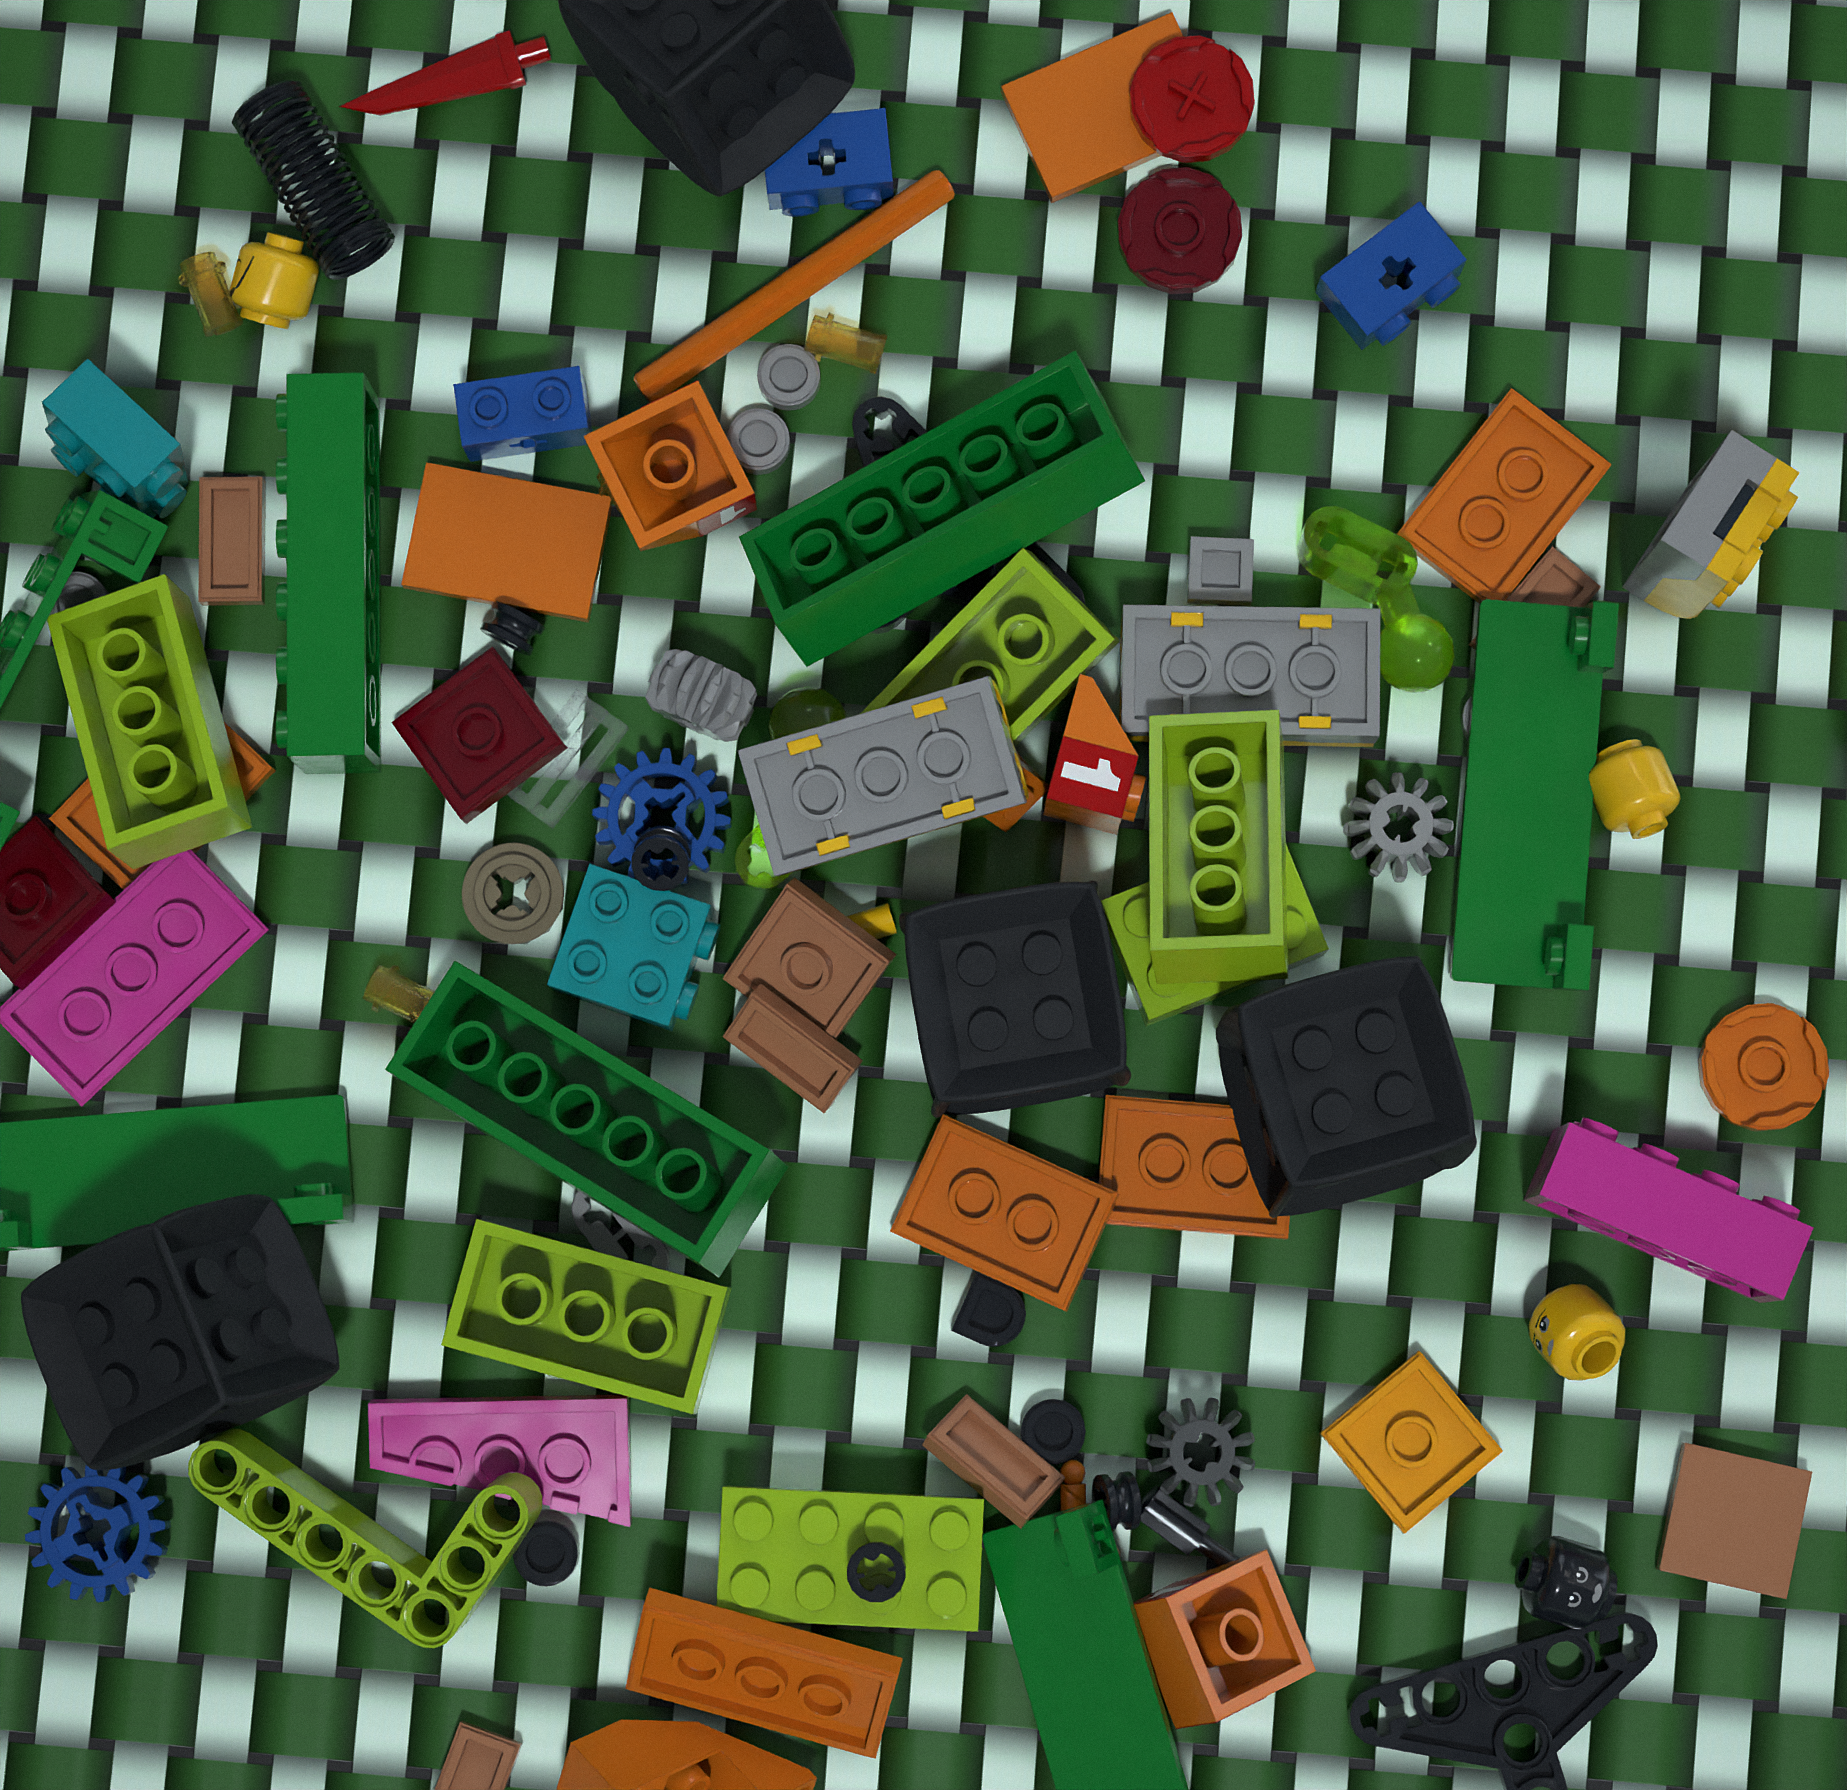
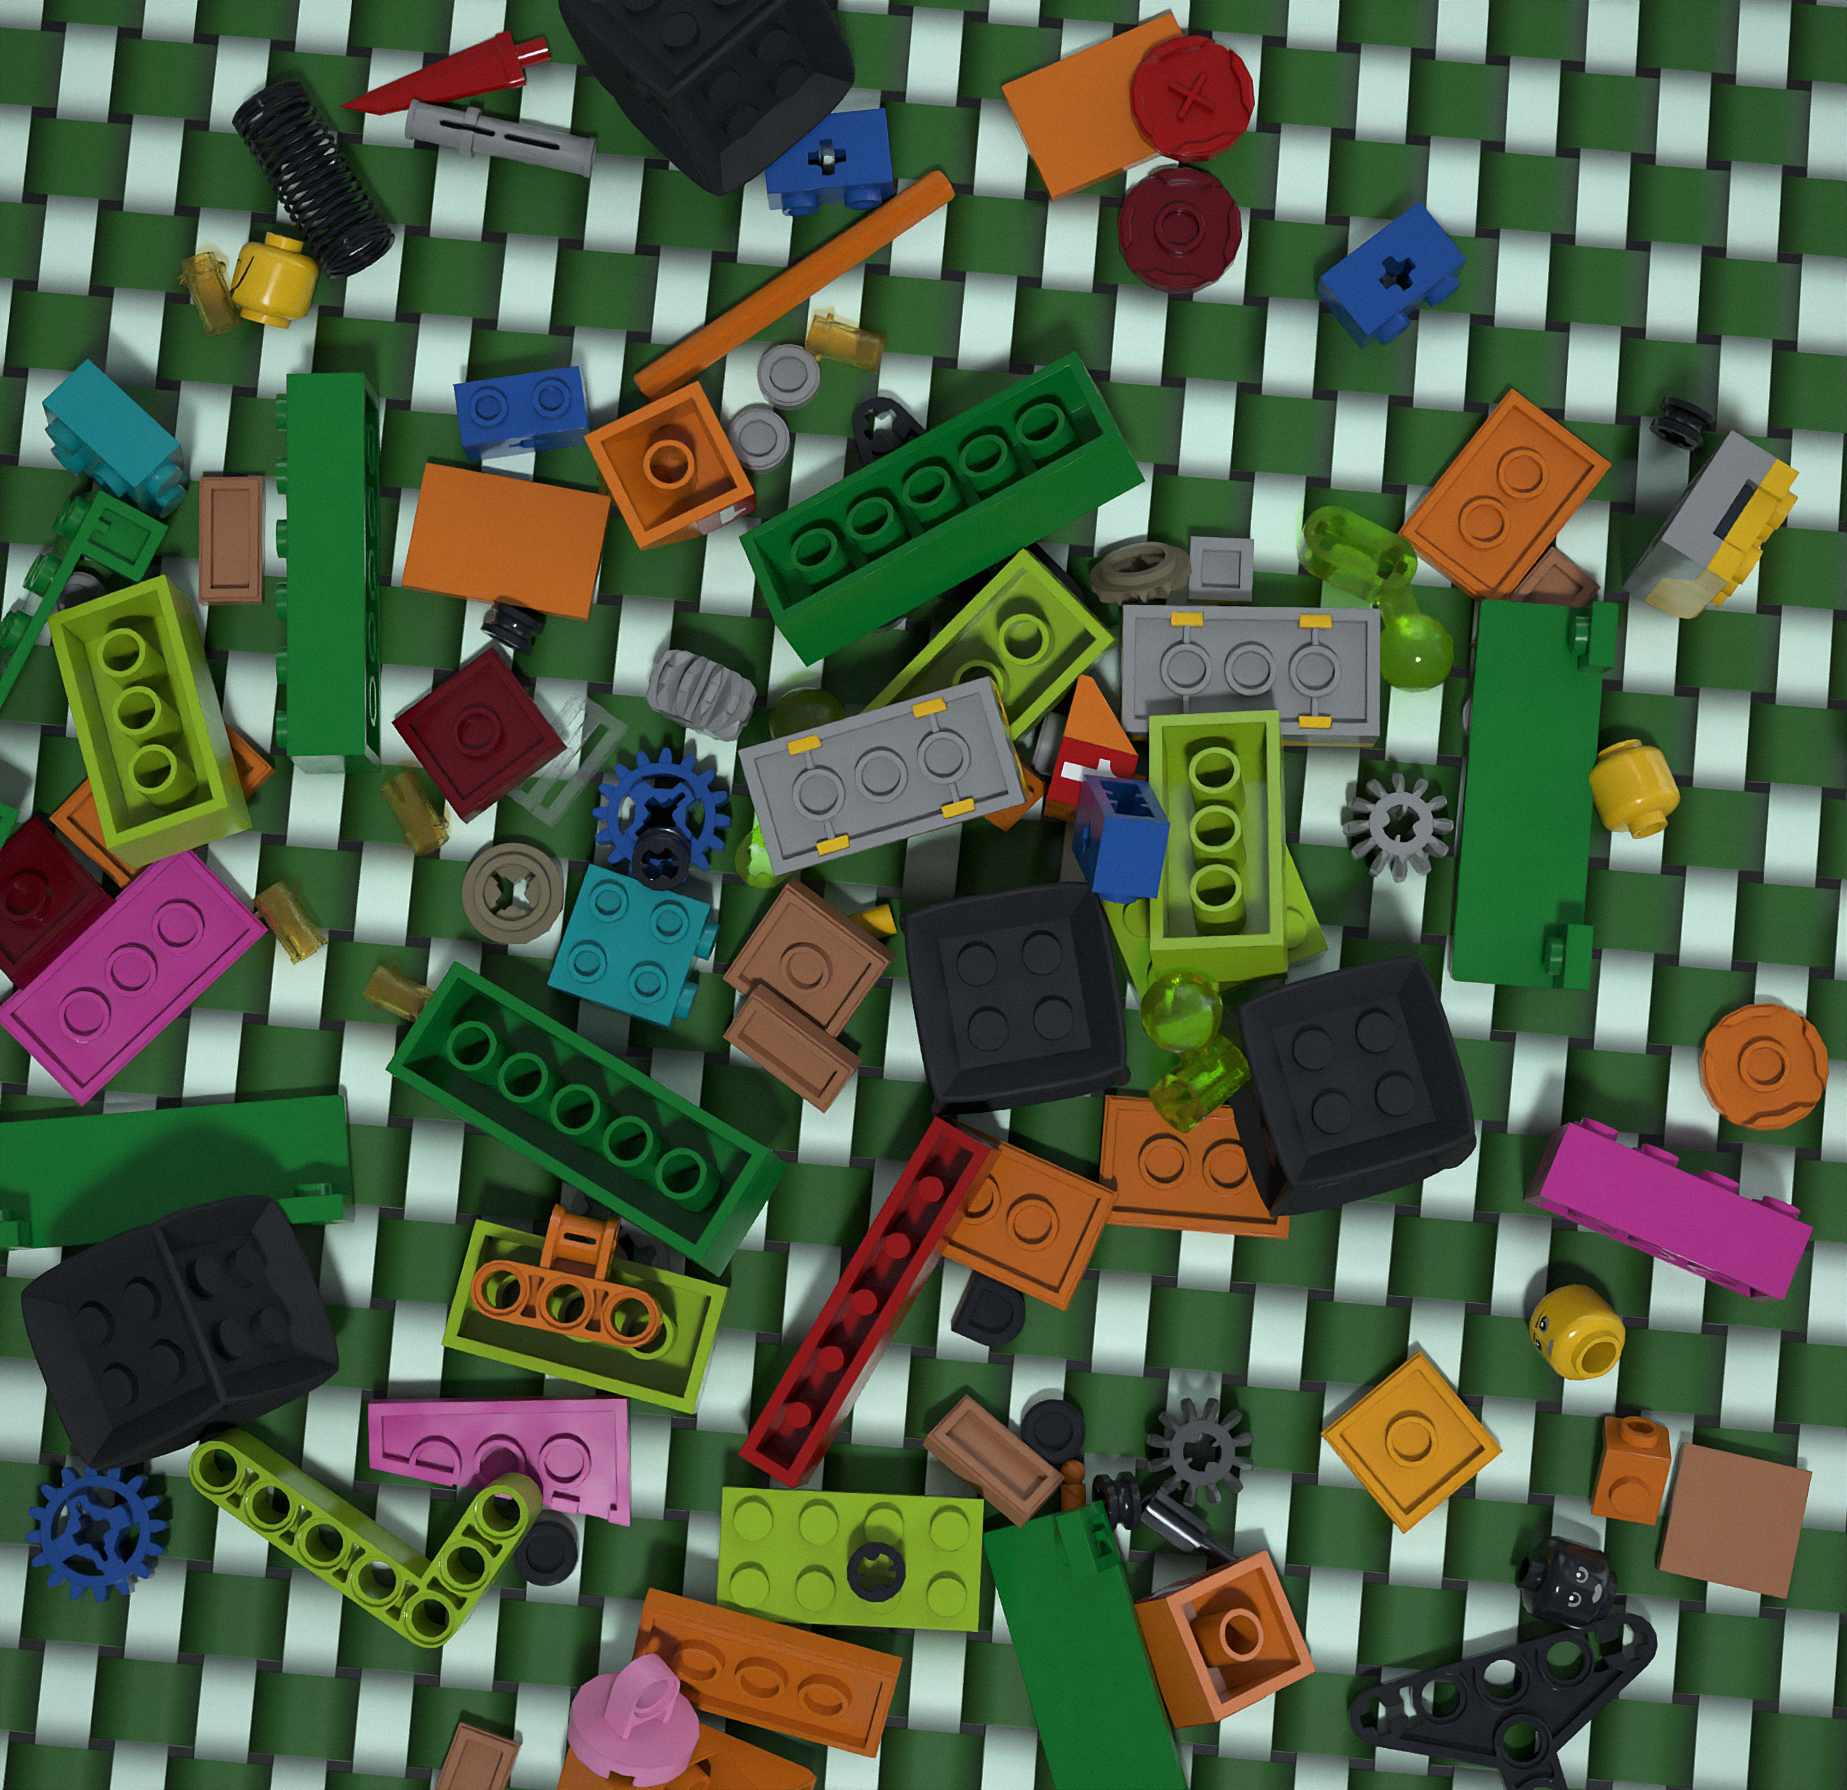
(289, 921): none -> clear yellow pin
(415, 814): none -> clear yellow pin
(500, 138): none -> light grey pin
(571, 1264): none -> orange piece
(634, 1723): none -> bright pink tile
(870, 1302): none -> red brick
(1049, 743): none -> light grey tile
(1120, 838): none -> blue brick
(1140, 573): none -> dark tan gear
(1183, 1017): none -> clear neon green beam
(1631, 1470): none -> orange bracket
(1682, 424): none -> black bush

